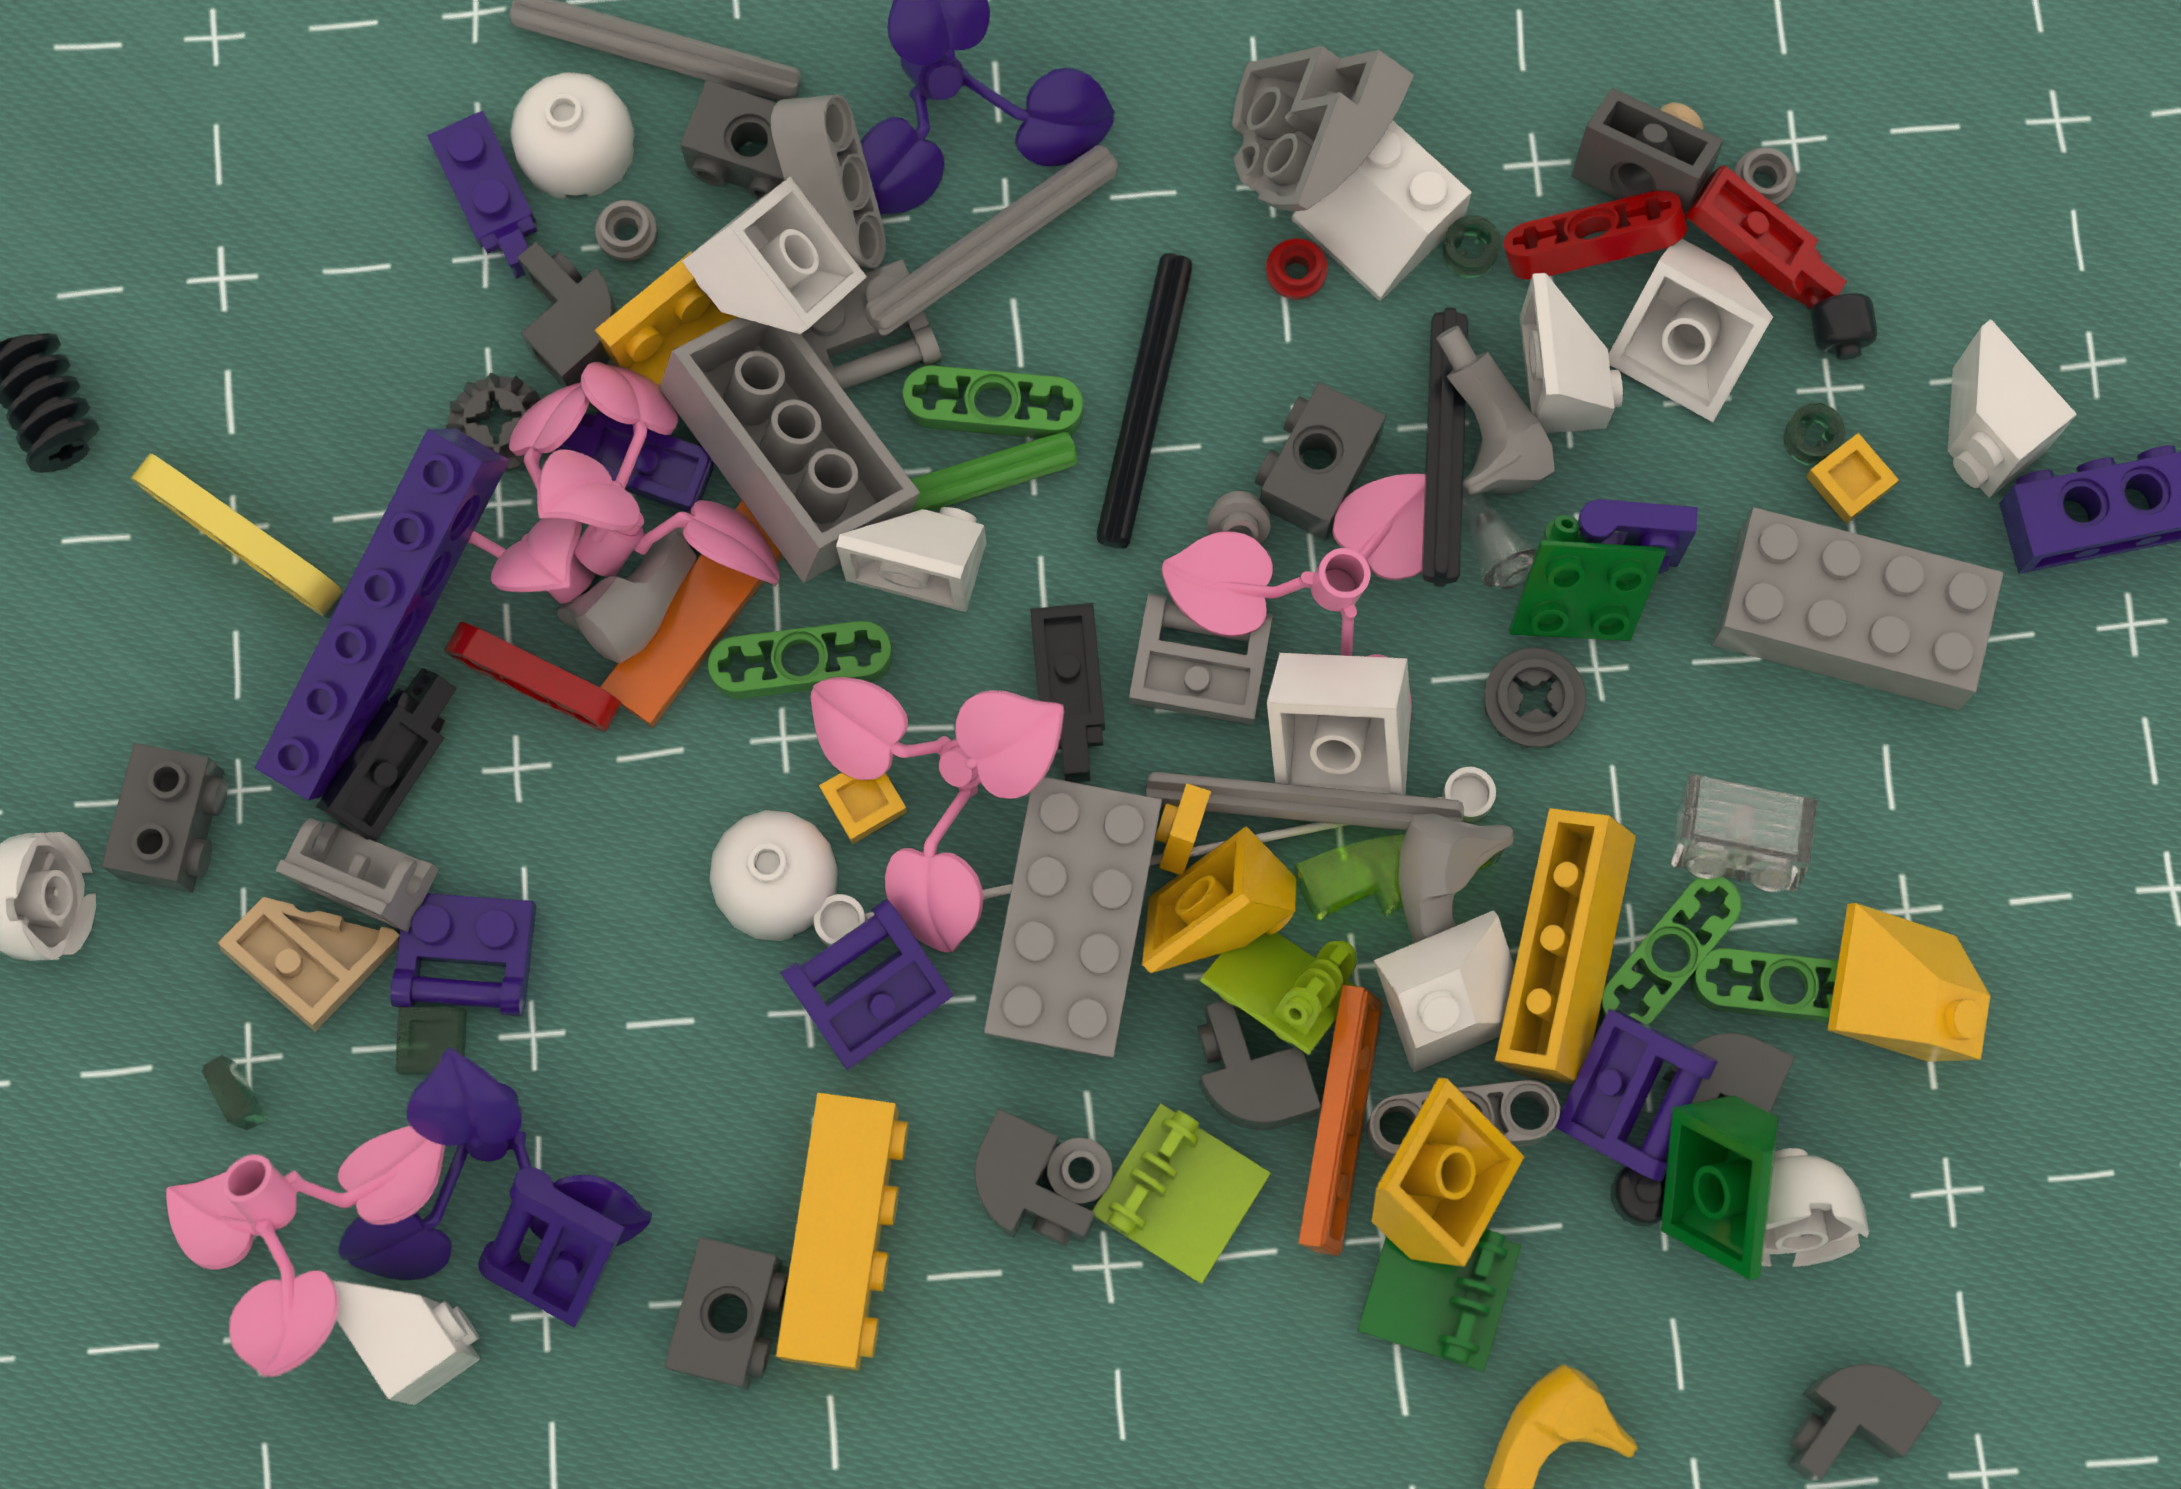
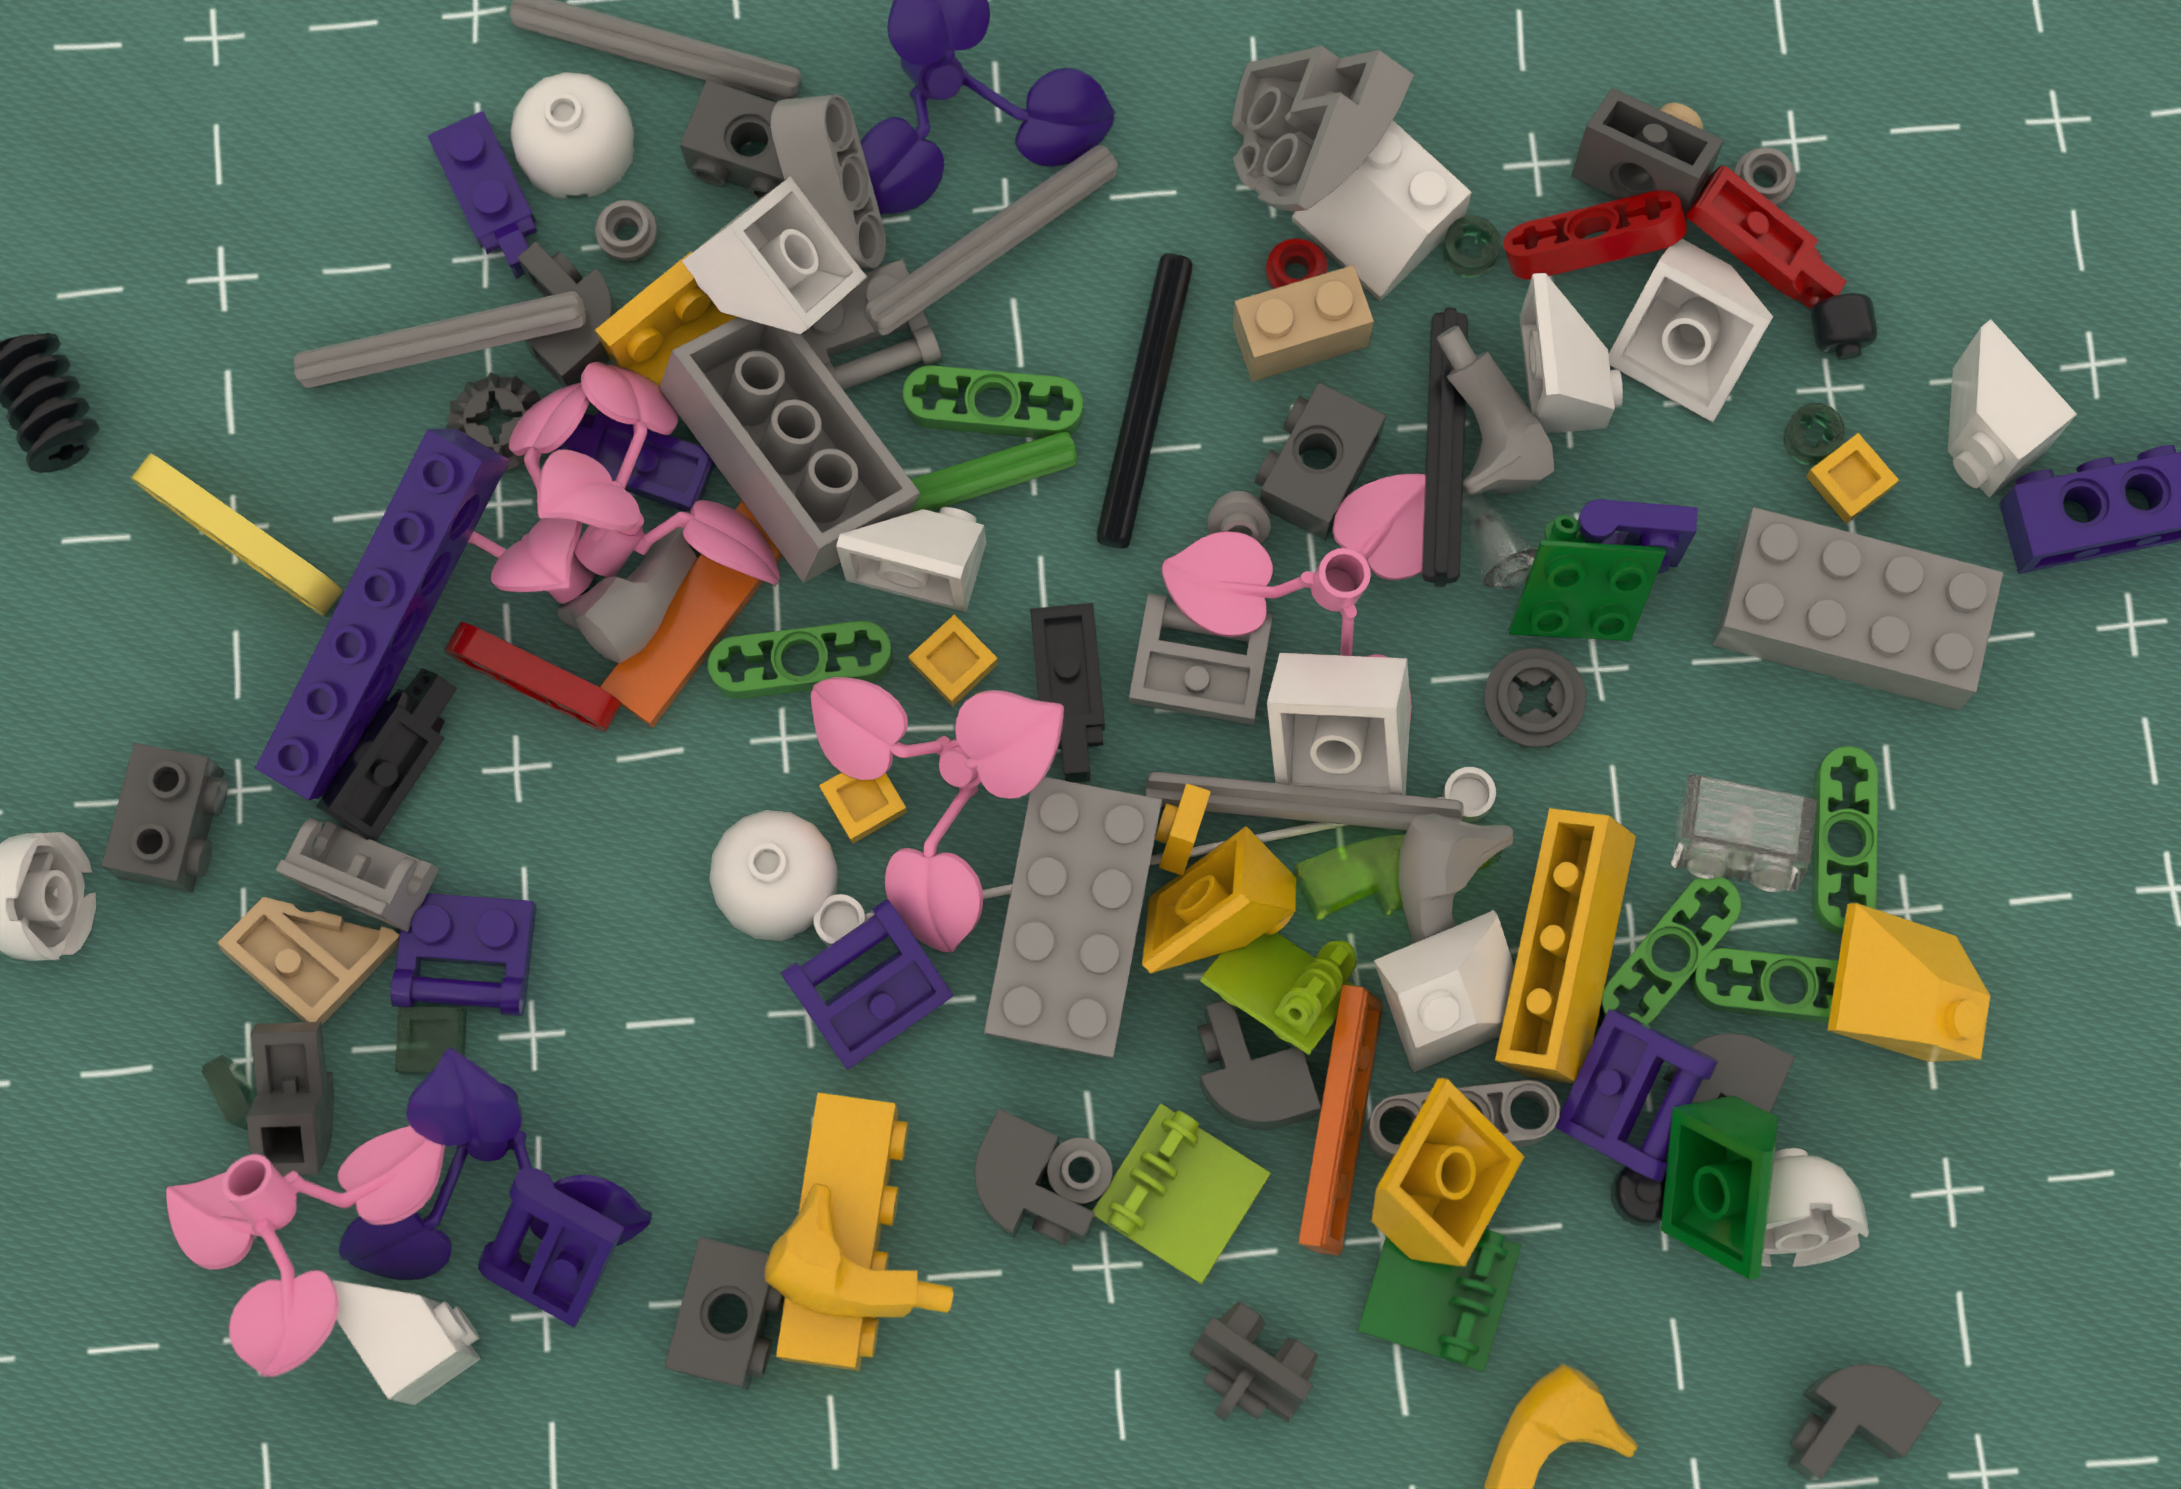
(294, 1097): none -> dark grey brick
(440, 339): none -> light grey axle
(813, 1272): none -> yellow animal
(953, 660): none -> yellow plate
(1247, 1373): none -> dark grey hips
(1302, 323): none -> tan brick
(1830, 793): none -> bright green beam

